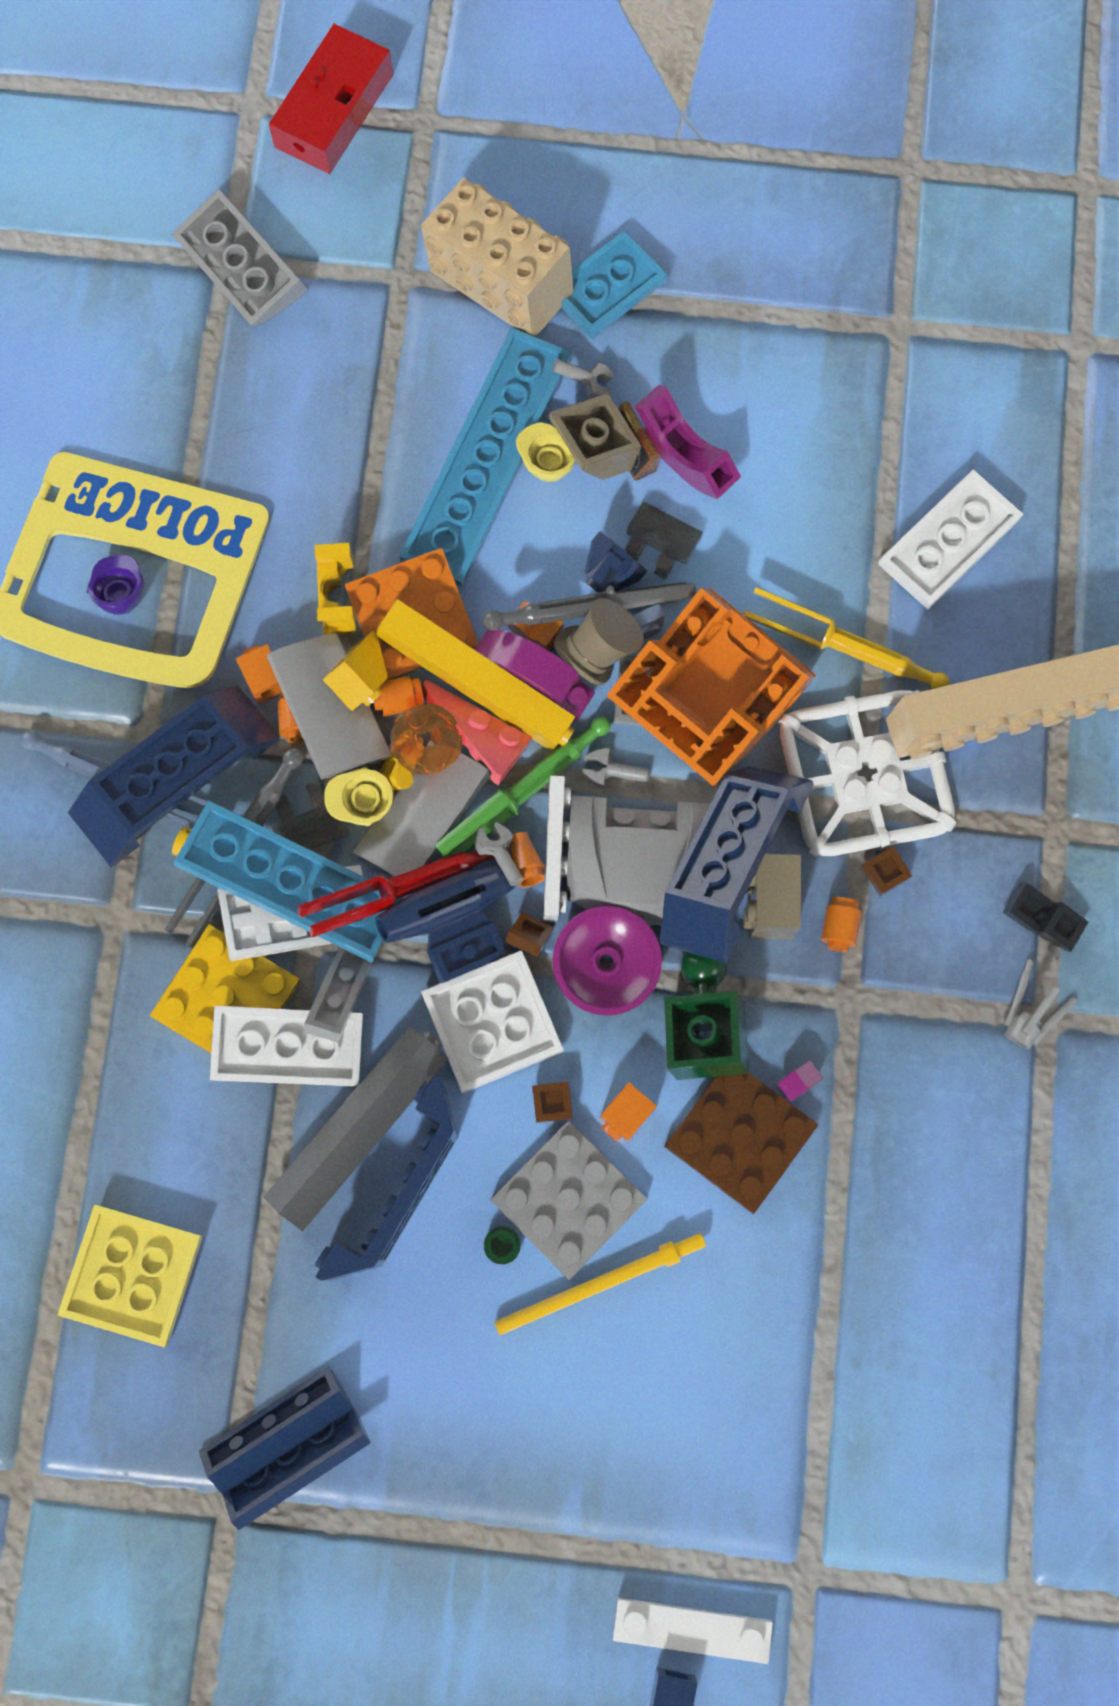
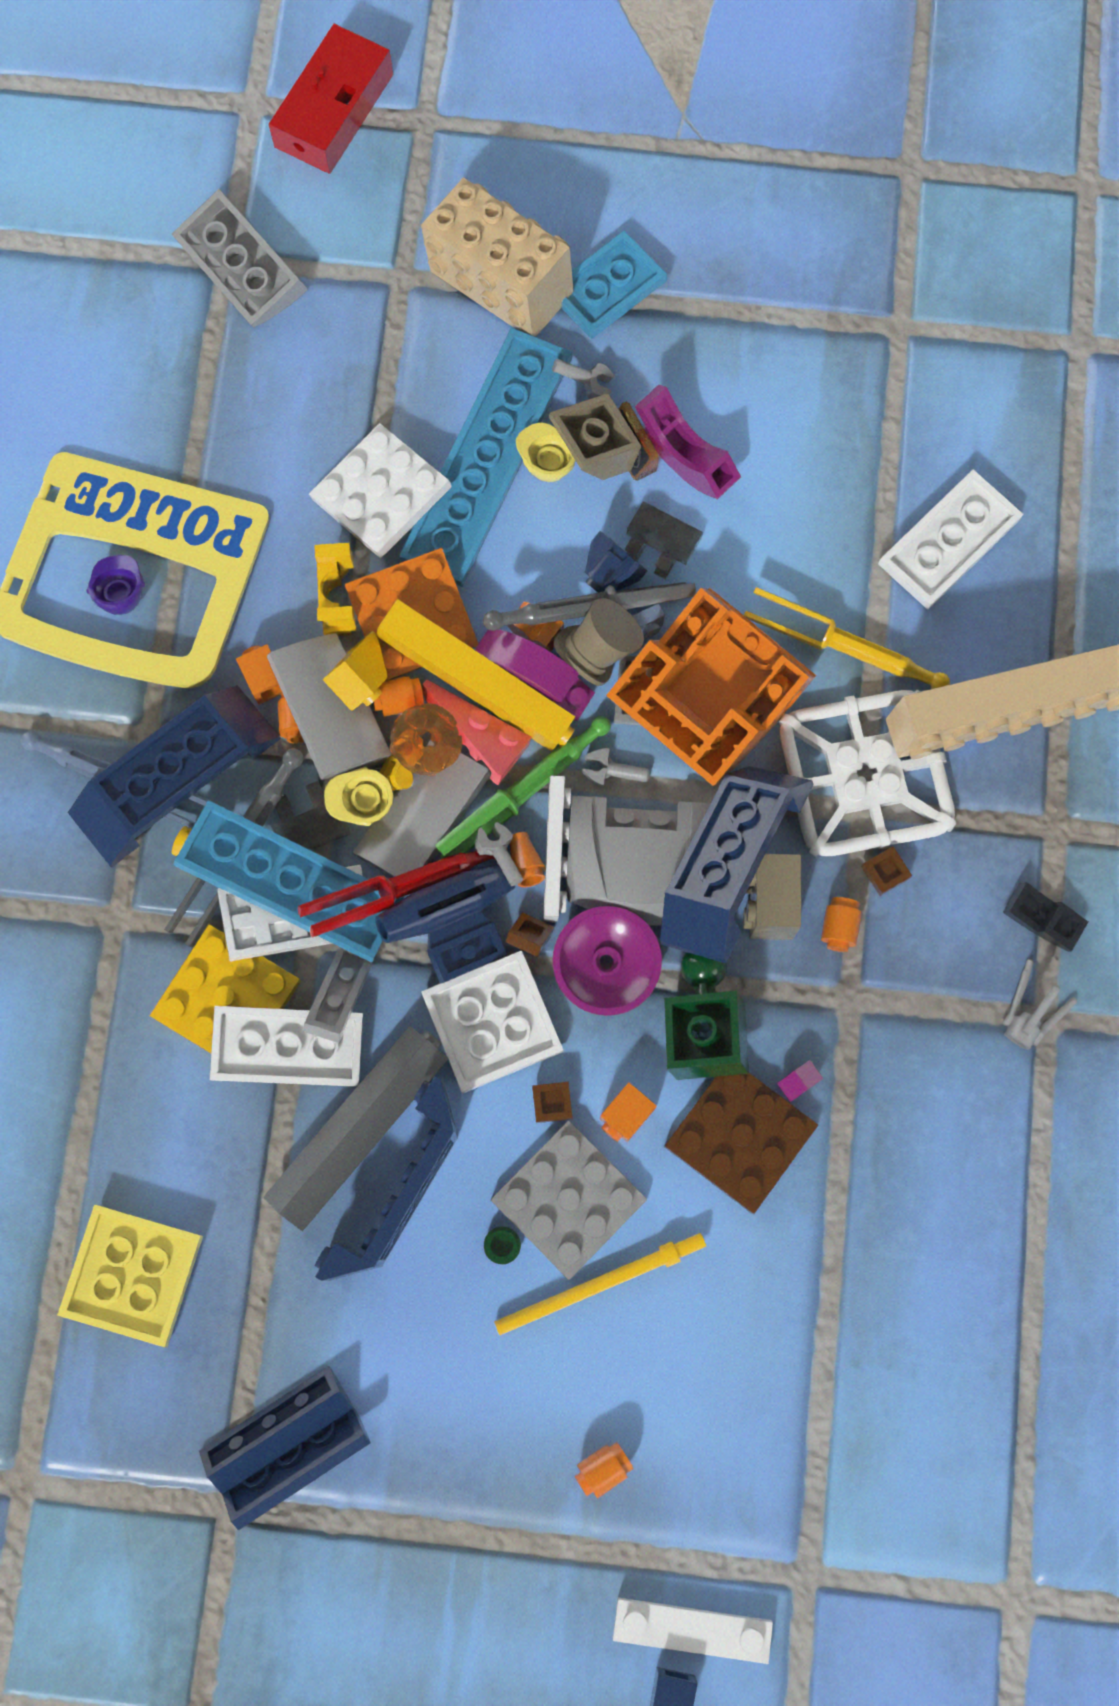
(380, 490): none -> white plate
(603, 1470): none -> orange brick

